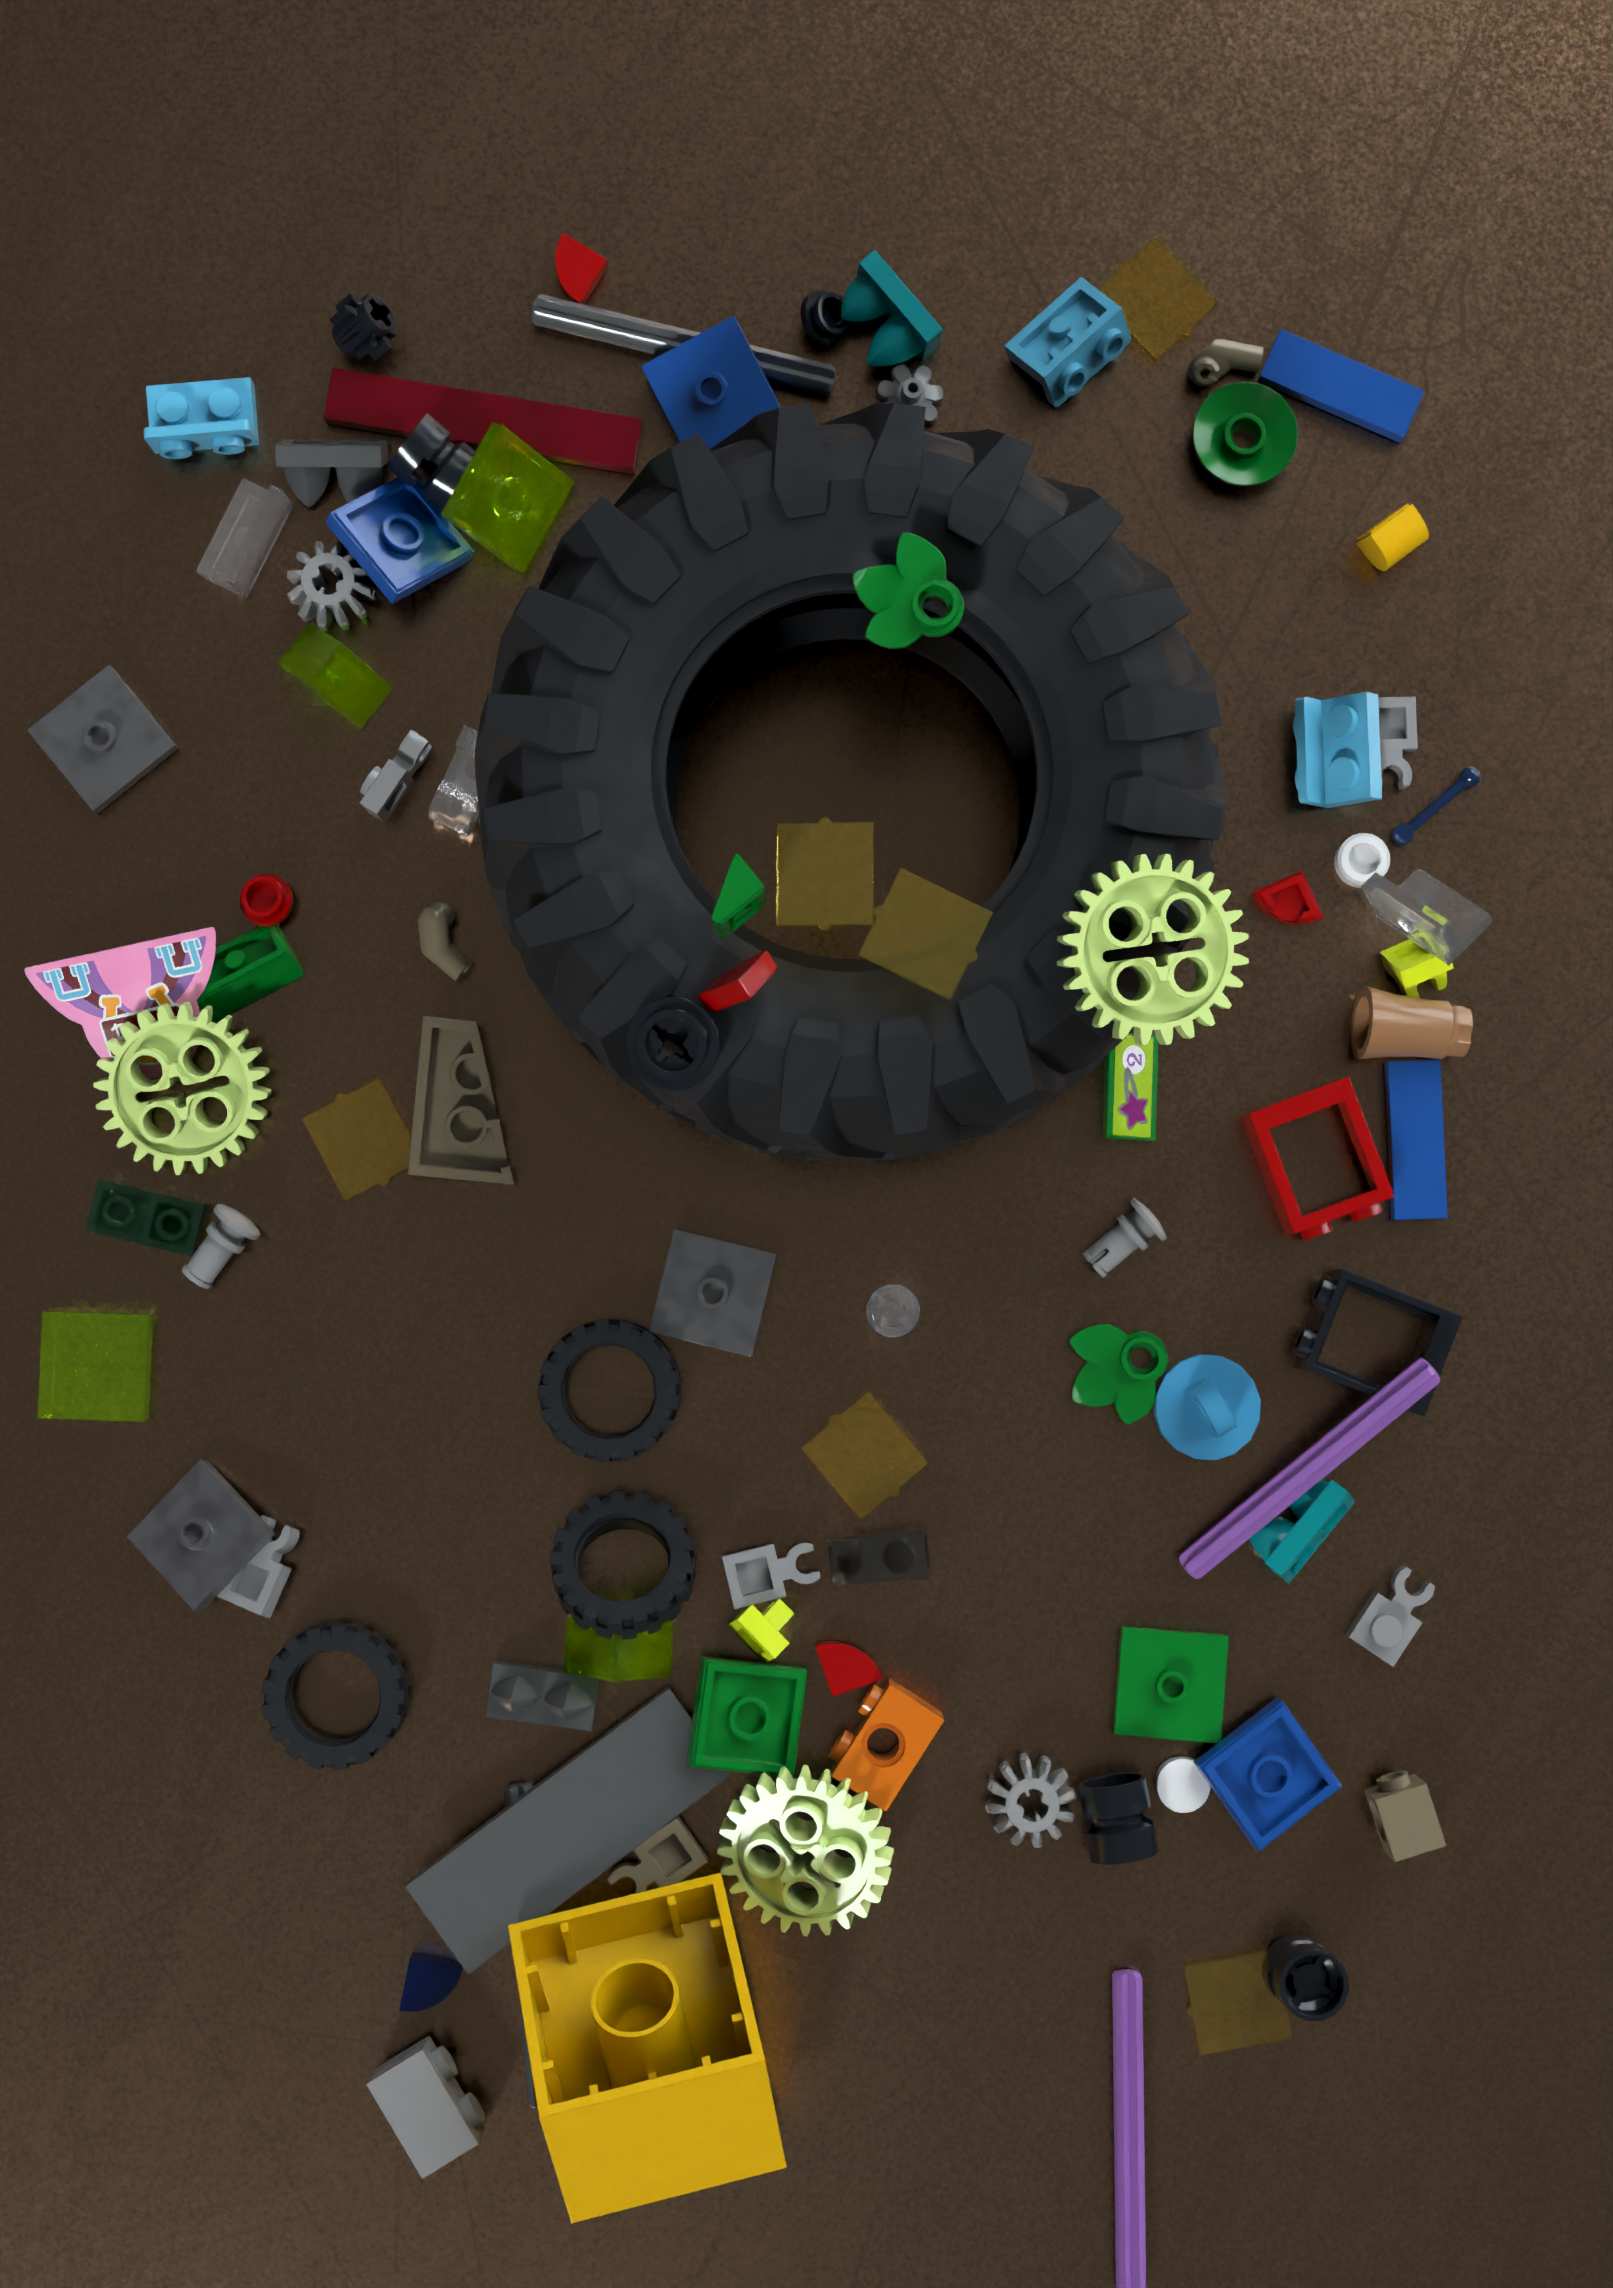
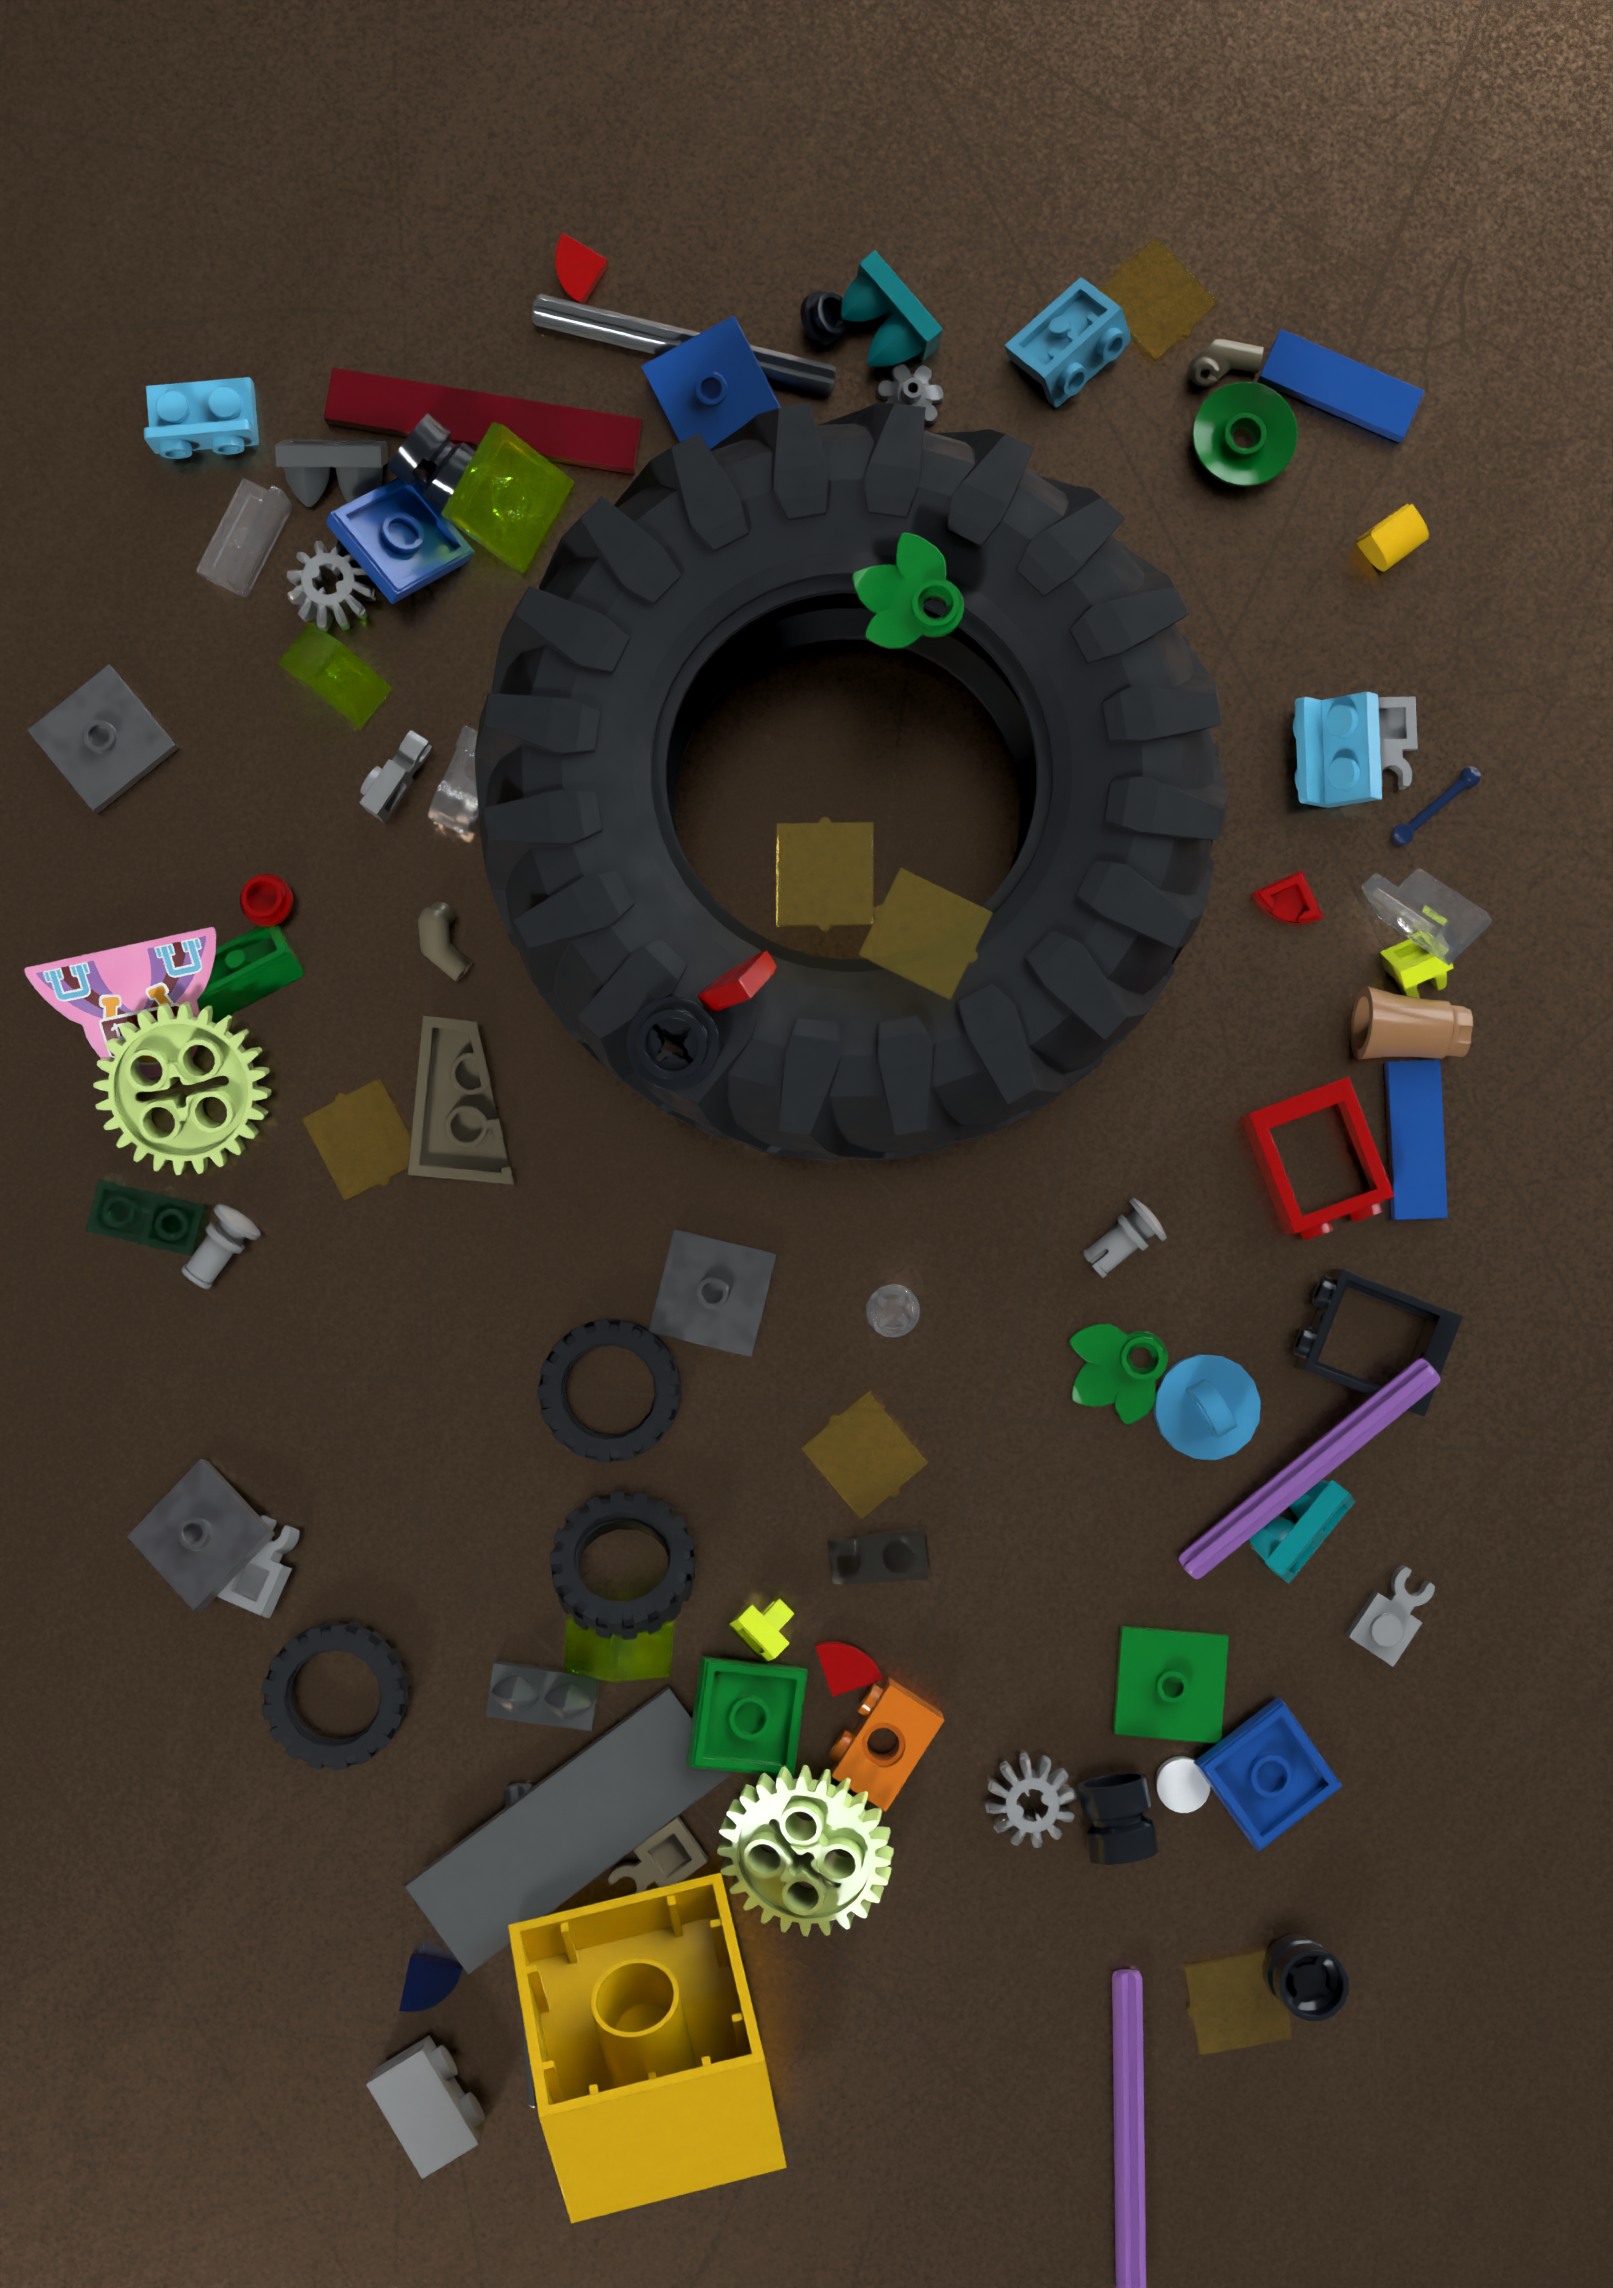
(95, 1366): clear neon green tile -> none
(363, 326): black gear -> none
(739, 898): green slope -> none
(759, 1575): light grey plate -> none
(1130, 1091): slope -> none
(1145, 898): yellowish green gear -> none
(1360, 858): white tile -> none
(1404, 1815): dark tan brick -> none

